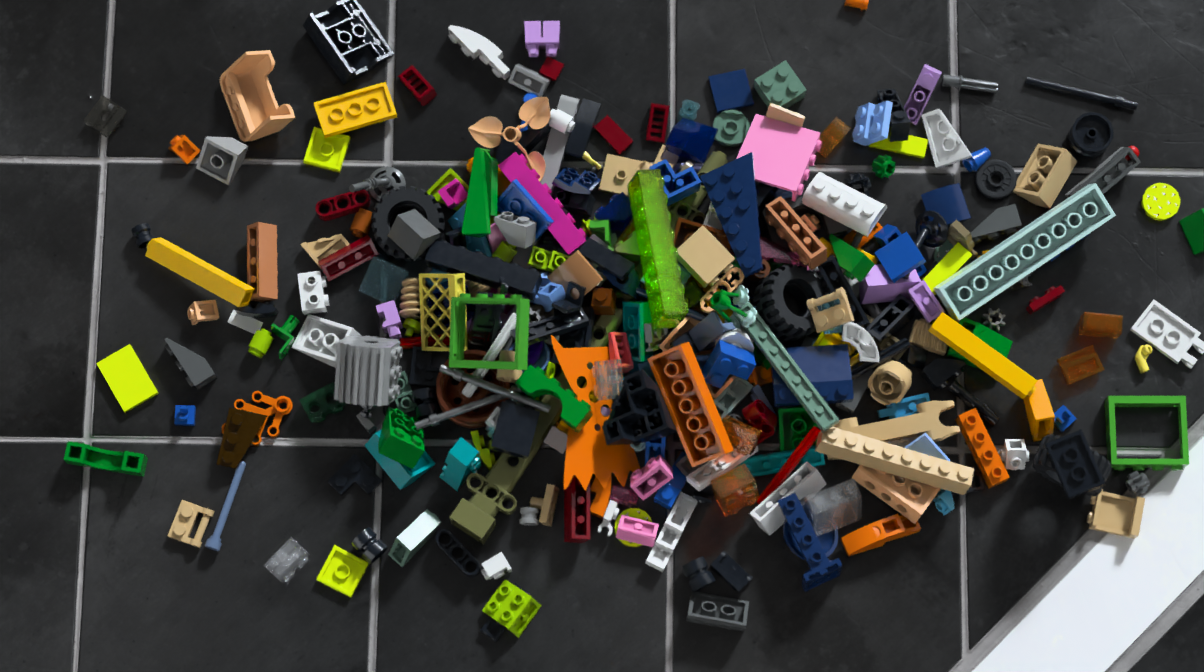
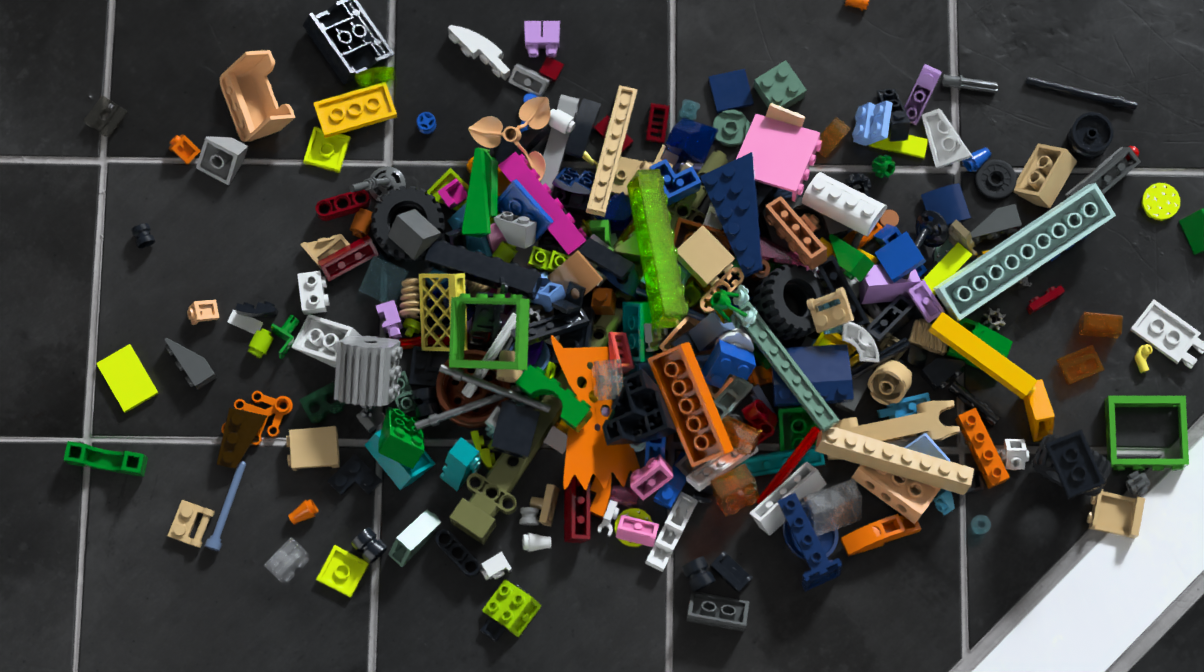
(185, 415): blue tile -> none
(199, 272): yellow brick -> none
(262, 261): nougat brick -> none
(303, 512): none -> orange cone
(313, 448): none -> tan panel
(368, 77): none -> clear neon green slope
(425, 94): dark red slope -> none
(425, 119): none -> blue wheel
(535, 542): none -> white cone
(611, 151): none -> tan tile
(889, 217): none -> nougat tile
(974, 524): none -> clear light blue plate
(1063, 418): blue tile -> none

